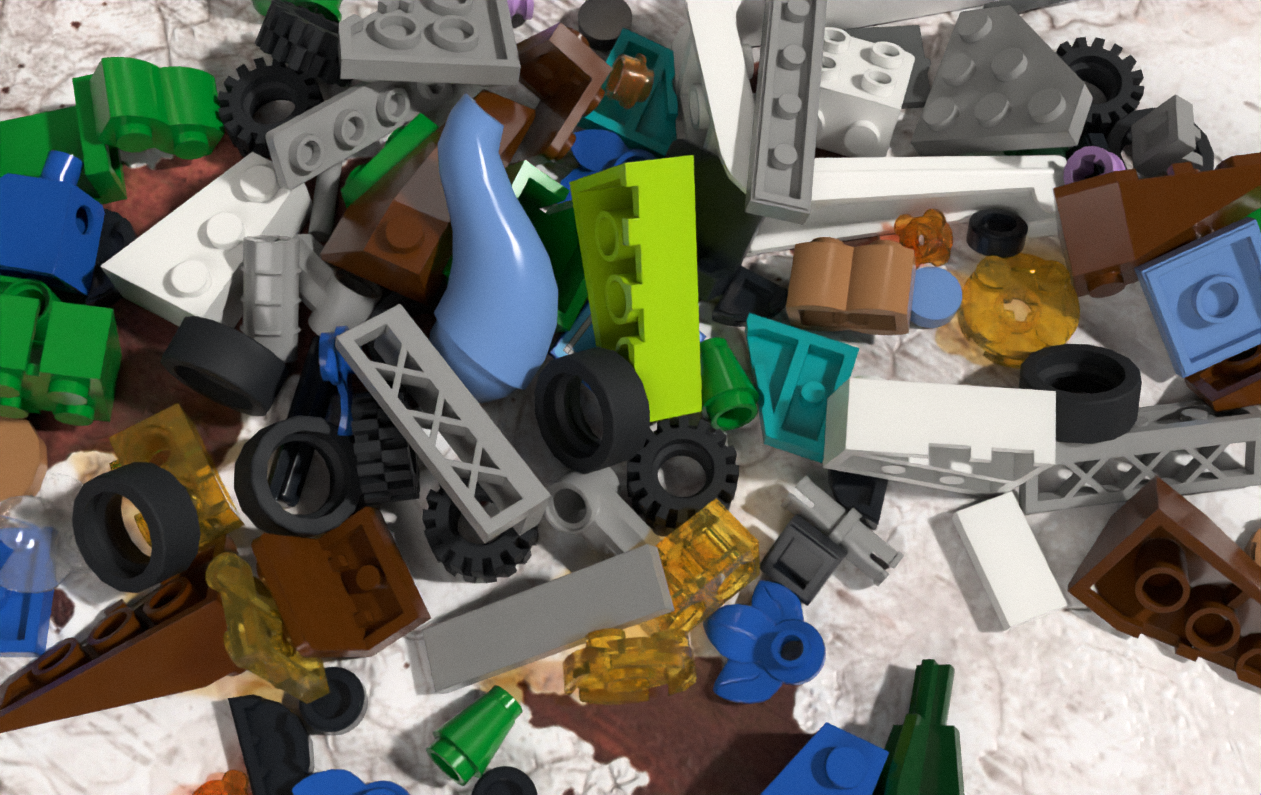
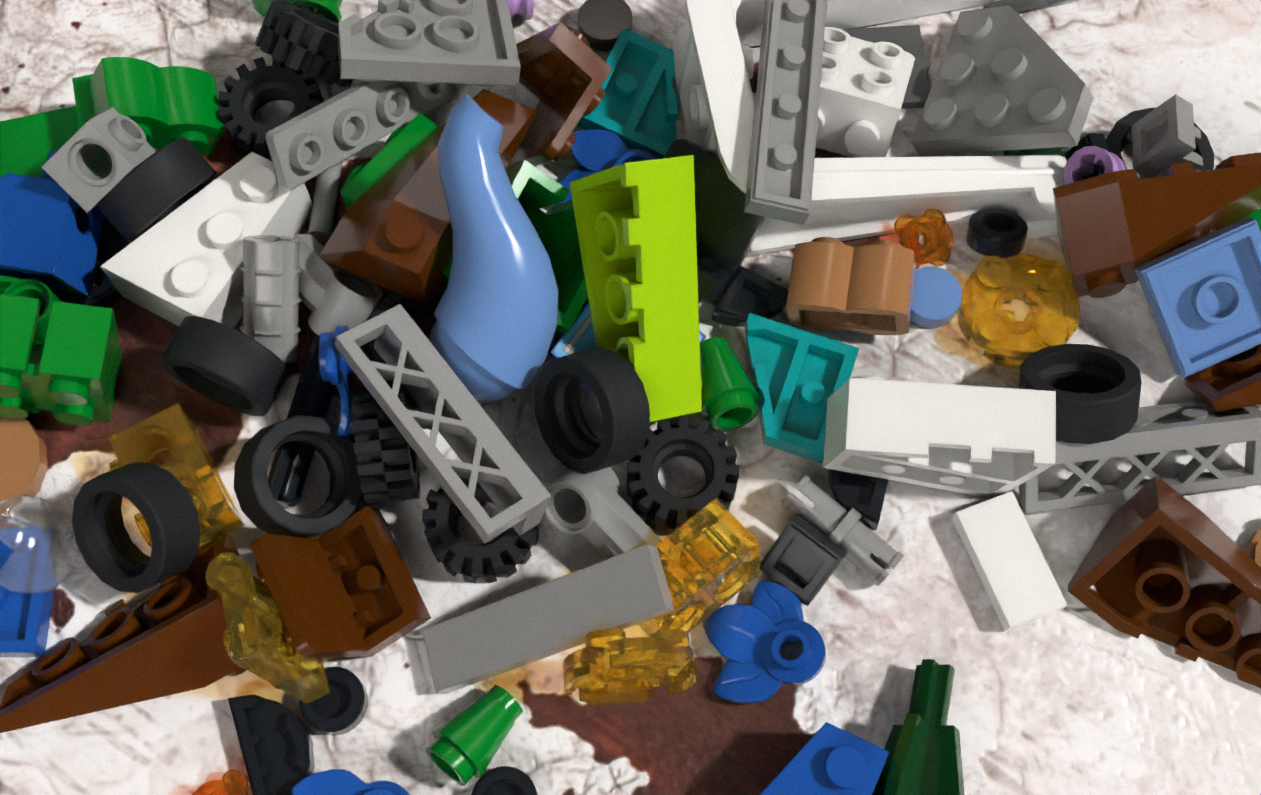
(81, 170): none -> light grey brick
(156, 188): none -> black tyre
(629, 80): clear orange plate -> none
(1110, 75): black tyre -> none

